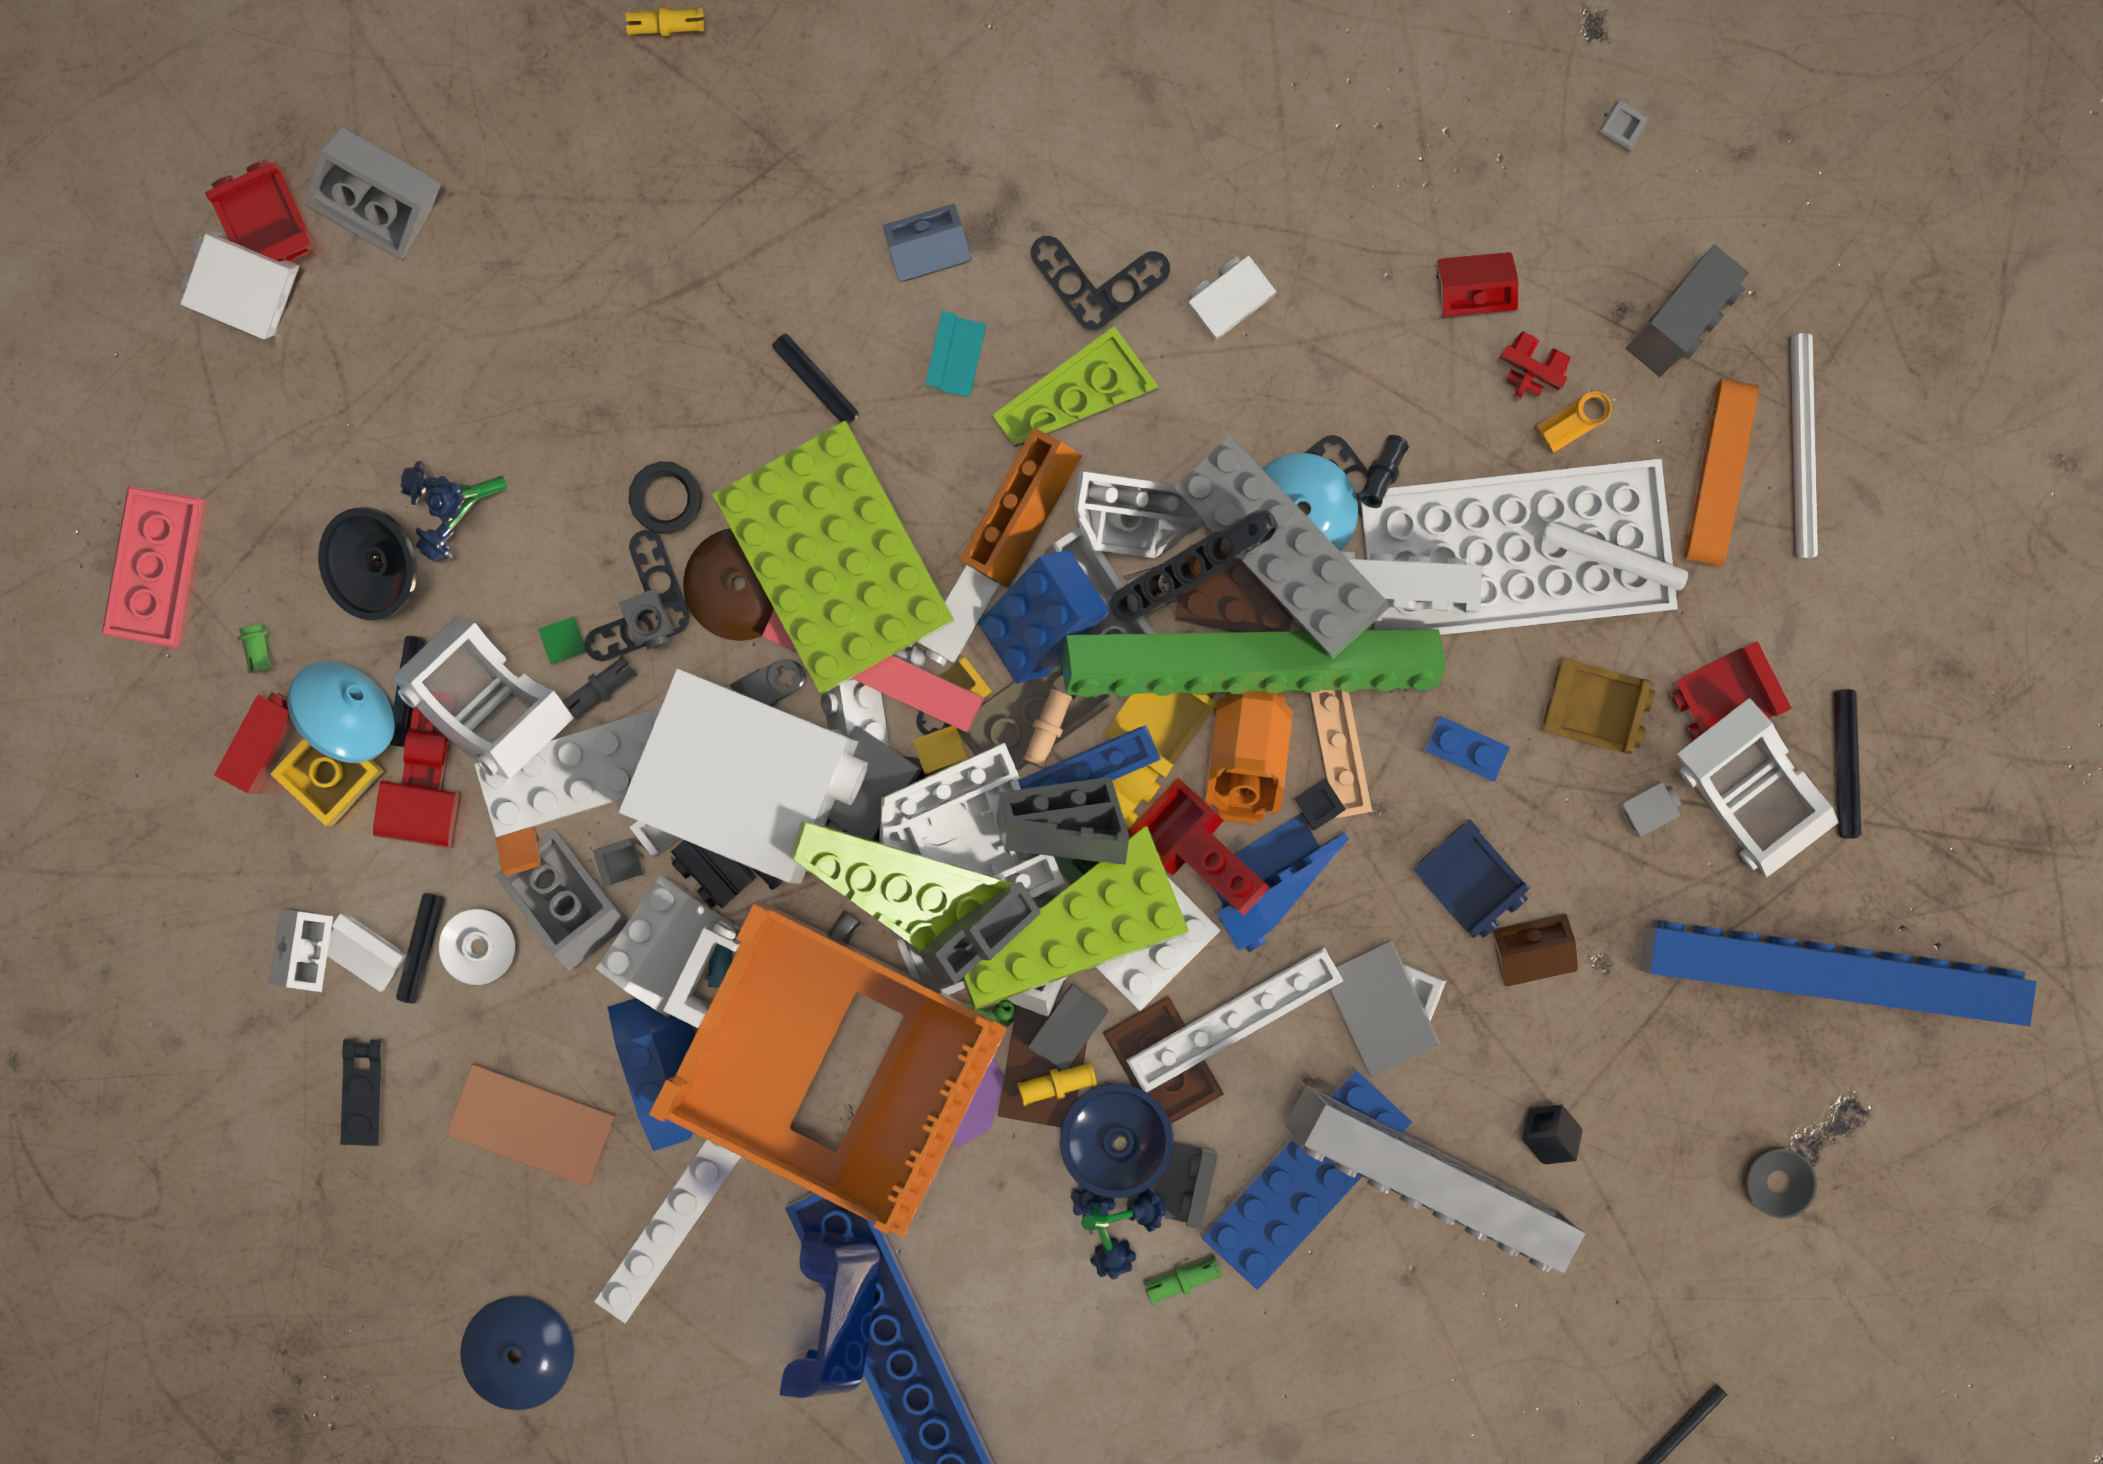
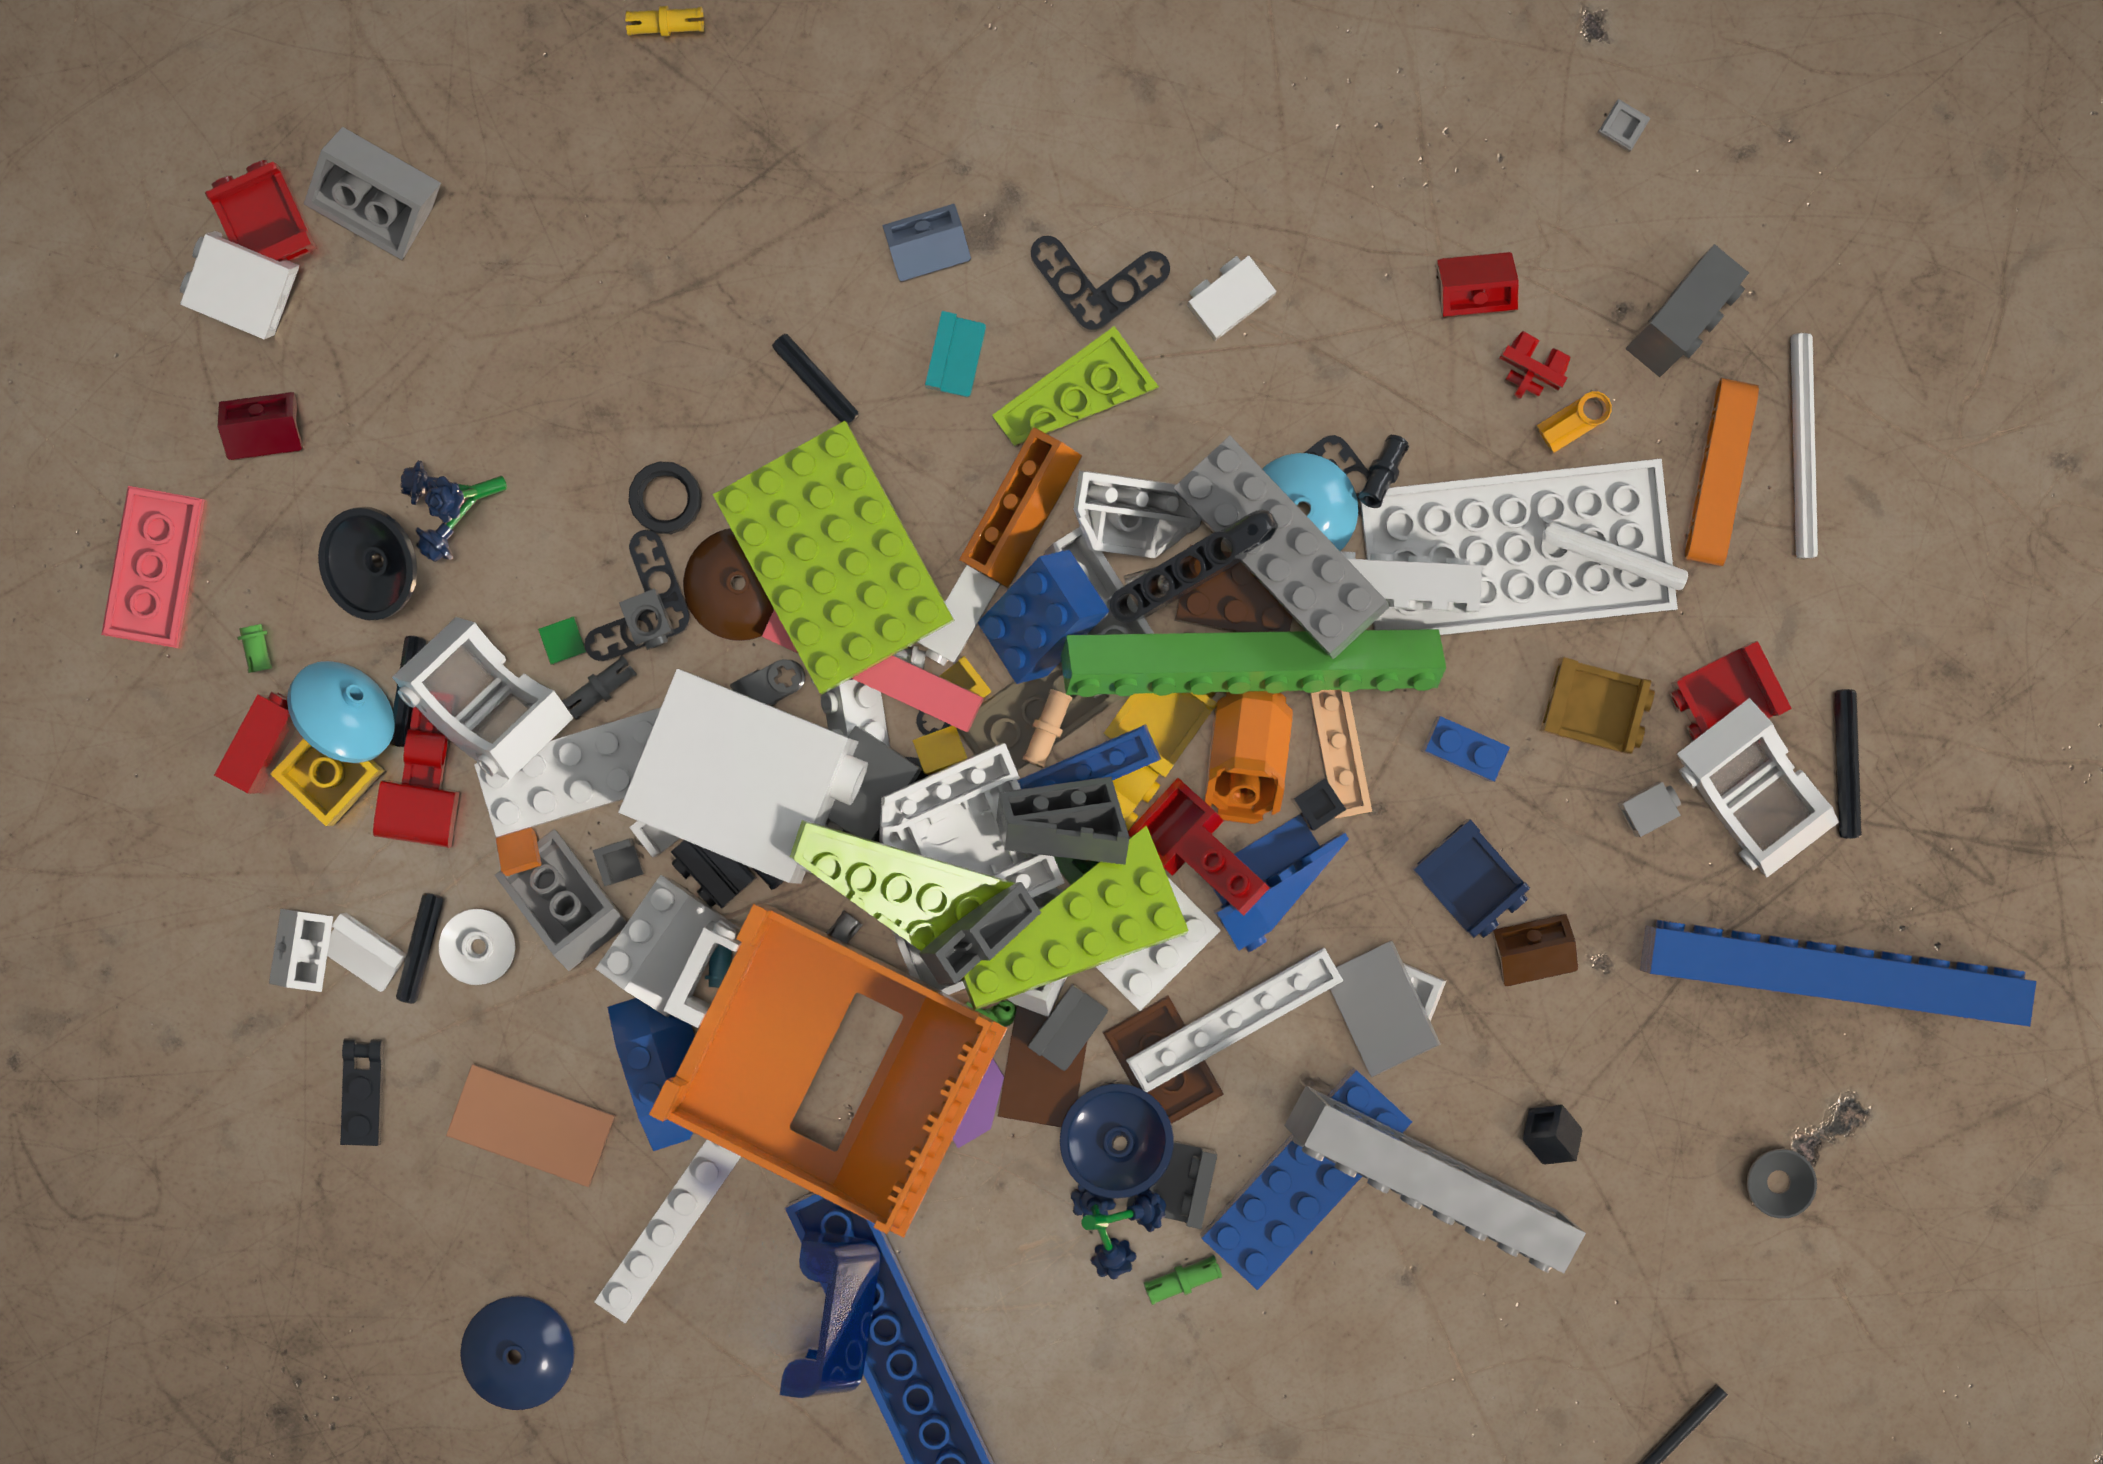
(259, 426): none -> dark red panel
(1056, 1083): yellow pin -> none

